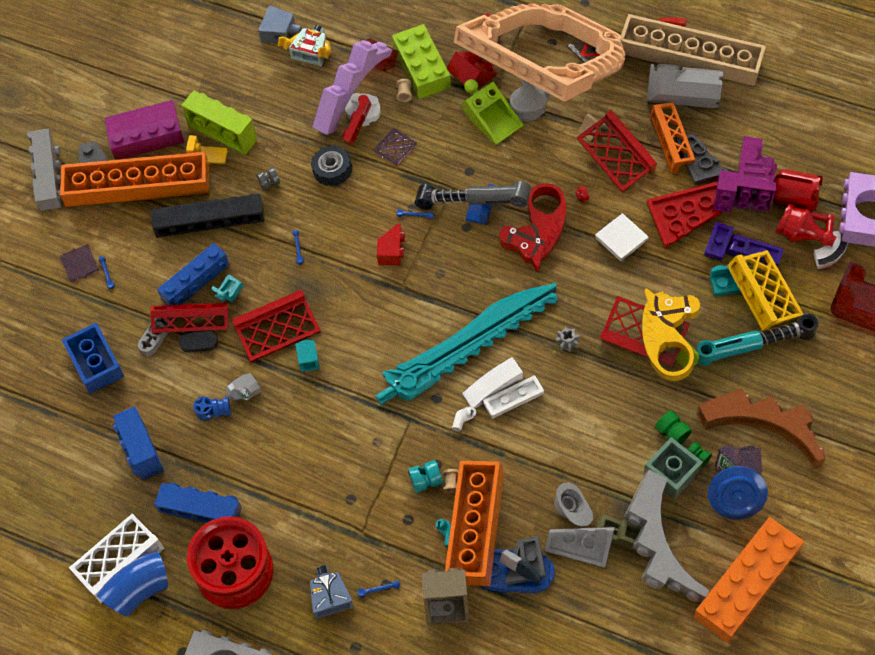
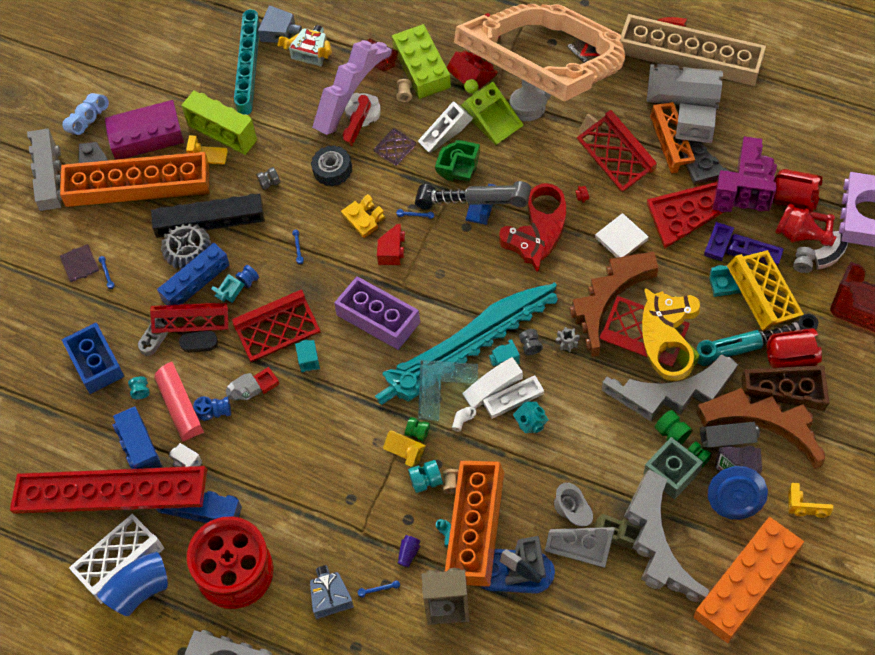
(91, 109): none -> light blue piece
(109, 490): none -> red plate
(138, 387): none -> teal wheel
(177, 402): none -> coral brick
(184, 240): none -> light grey gear
(184, 457): none -> white brick
(247, 62): none -> teal beam
(247, 276): none -> blue wheel
(266, 380): none -> red plate
(360, 220): none -> yellow plate
(377, 312): none -> medium lavender brick
(404, 448): none -> yellow bracket
(408, 550): none -> dark purple cone
(417, 429): none -> green wheel
(432, 375): none -> clear light blue plate
(448, 125): none -> white slope
(458, 160): none -> green brick
(503, 353): none -> teal brick
(530, 341): none -> dark grey wheel
(531, 417): none -> teal brick
(621, 275): none -> dark orange arch
(650, 397): none -> light grey arch
(696, 123): none -> light grey panel
(729, 434): none -> dark grey brick
(788, 385): none -> reddish brown wedge
(794, 349): none -> red cylinder
(796, 507): none -> yellow bracket
(804, 259): none -> light grey wheel

